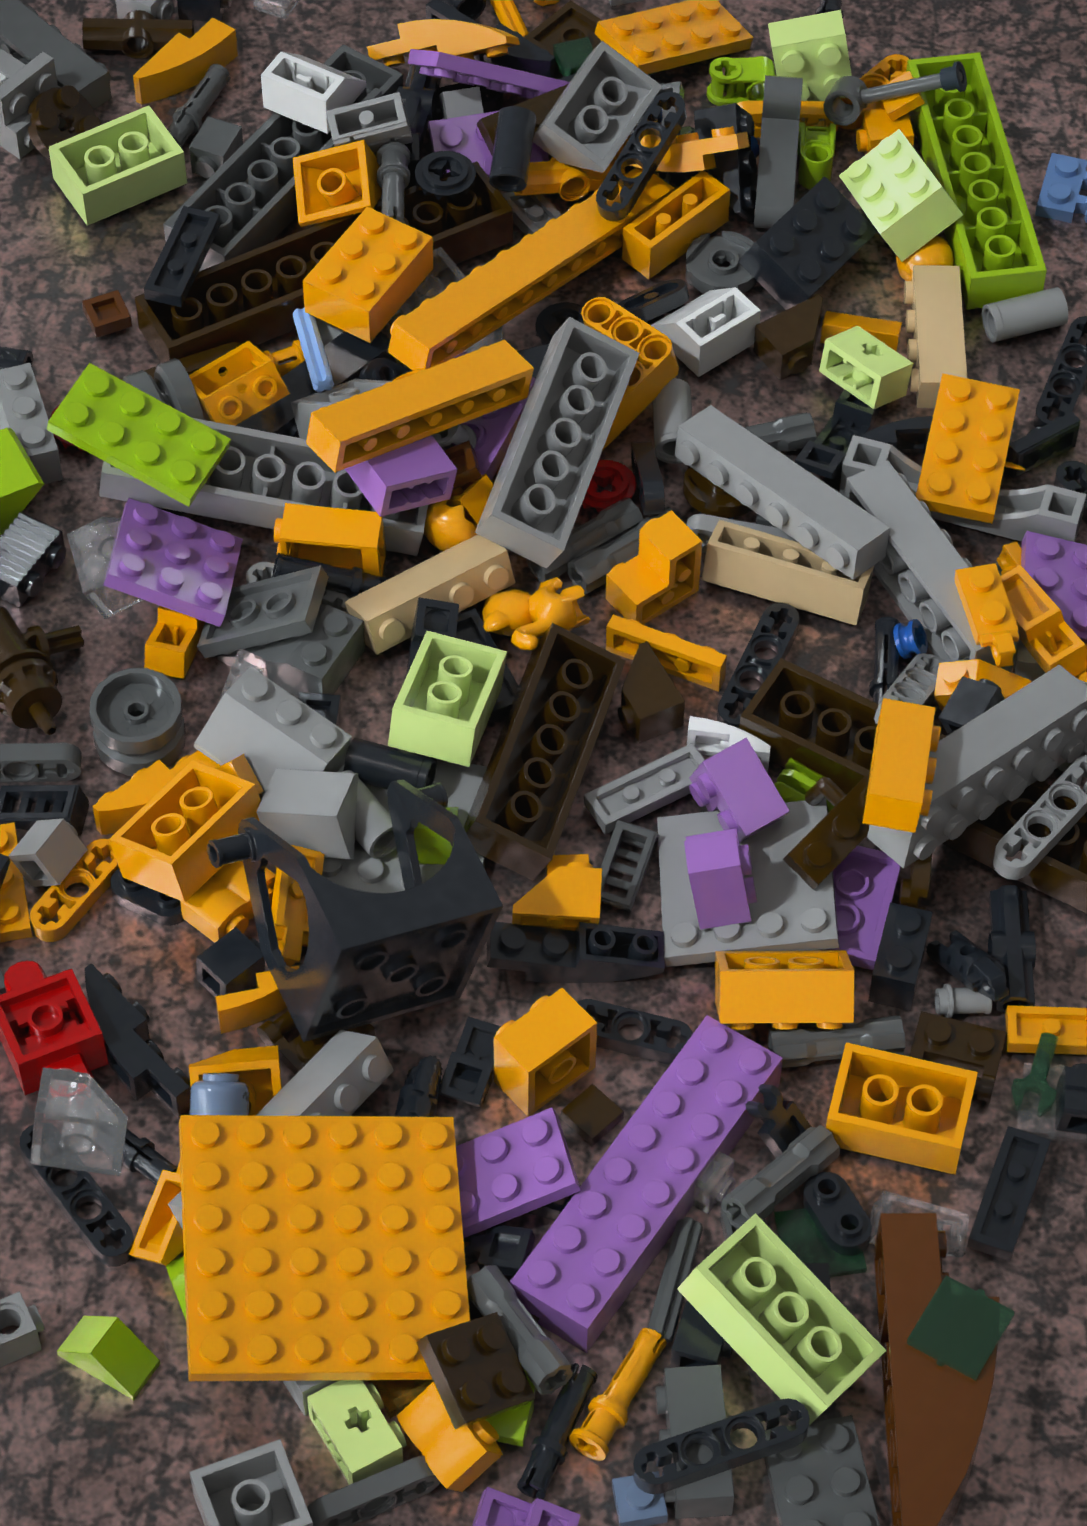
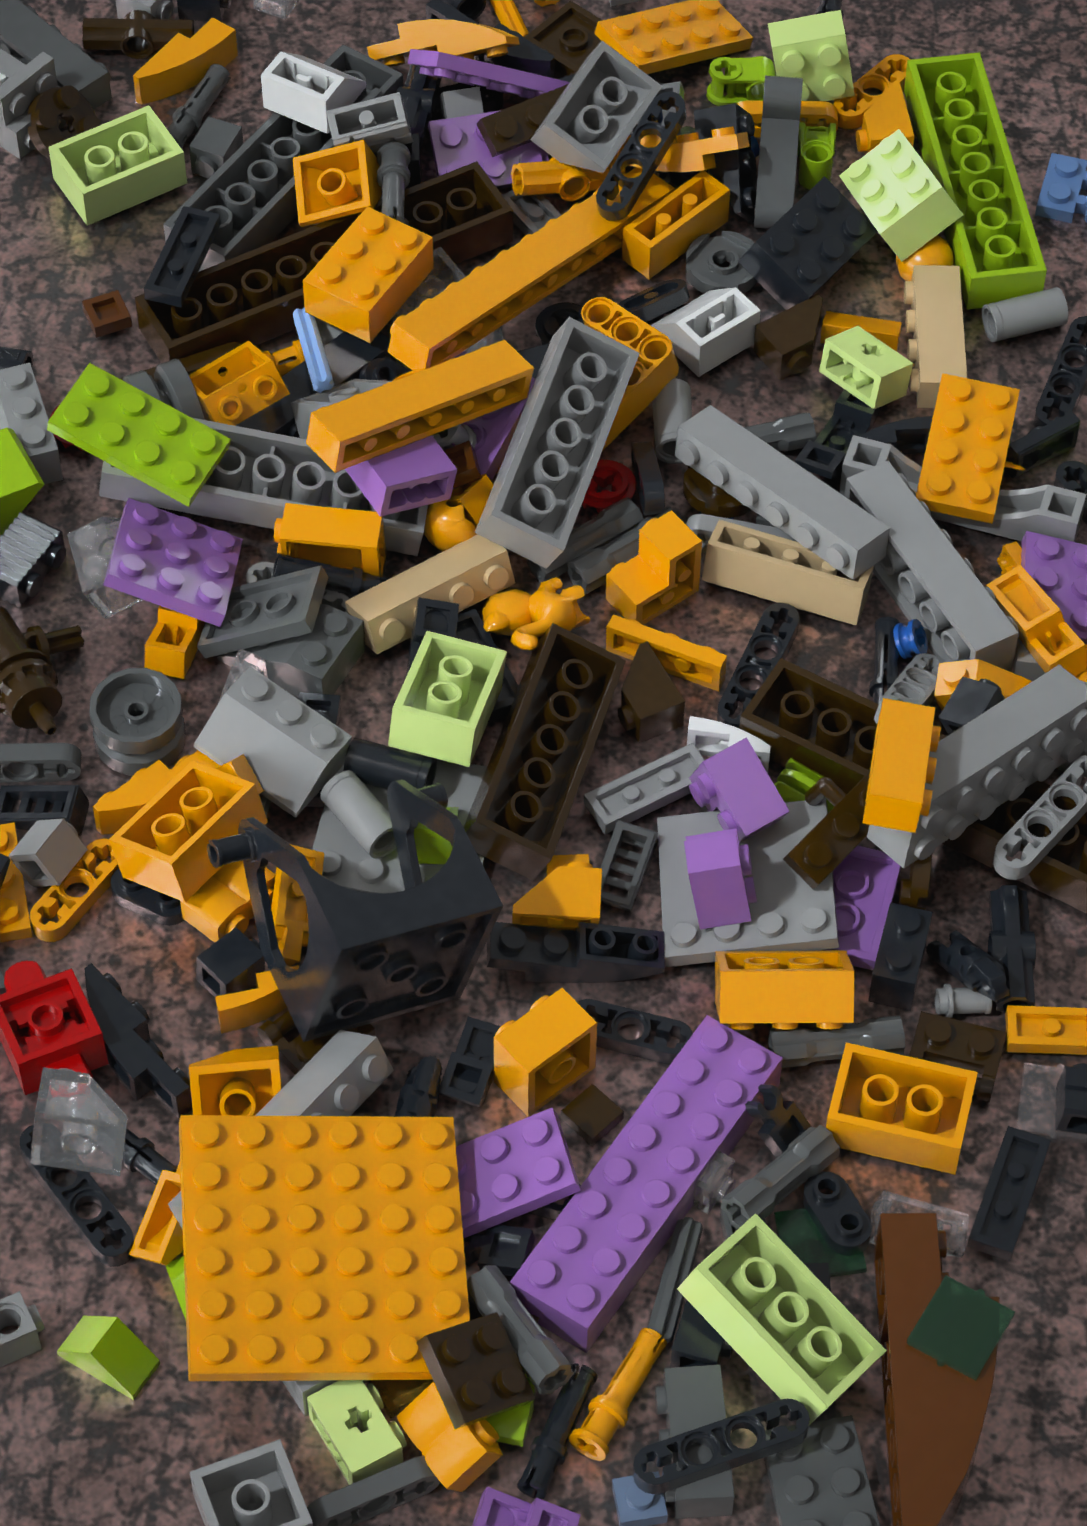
(219, 1095): sand blue head -> none
(312, 810): light grey slope -> none
(435, 165): black gear -> none
(512, 149): black pin -> none
(572, 54): clear green tile -> none
(857, 91): dark grey piece -> none
(902, 105): light orange tile -> none
(988, 611): light orange hinge -> none
(1037, 1079): clear green bar -> none

